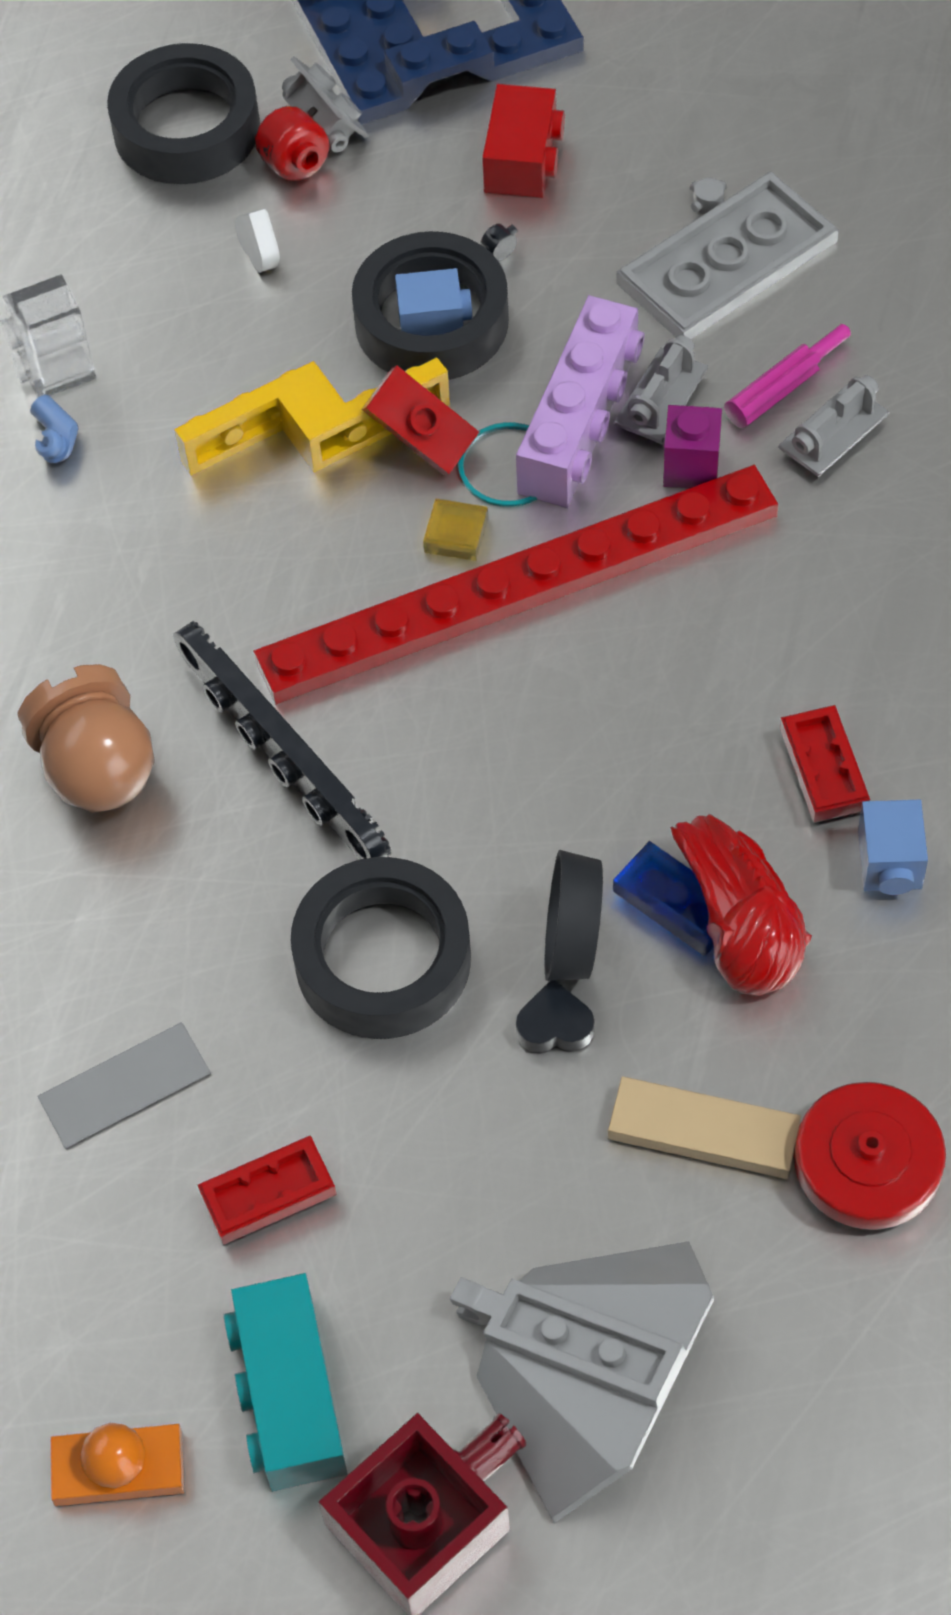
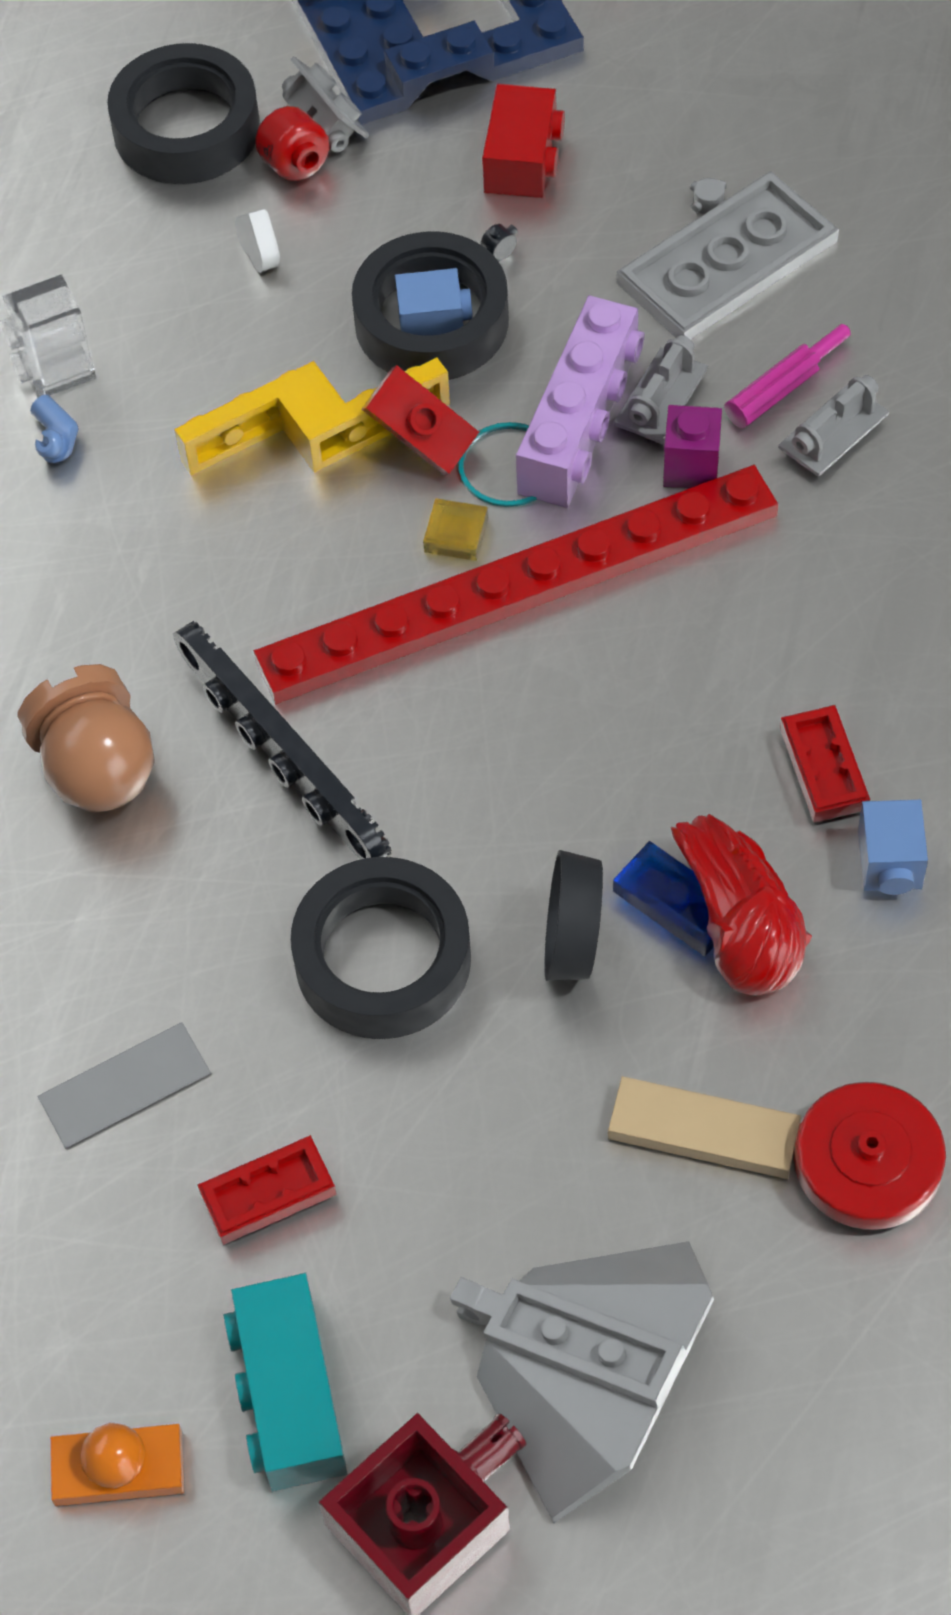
(553, 1020): black tile -> none

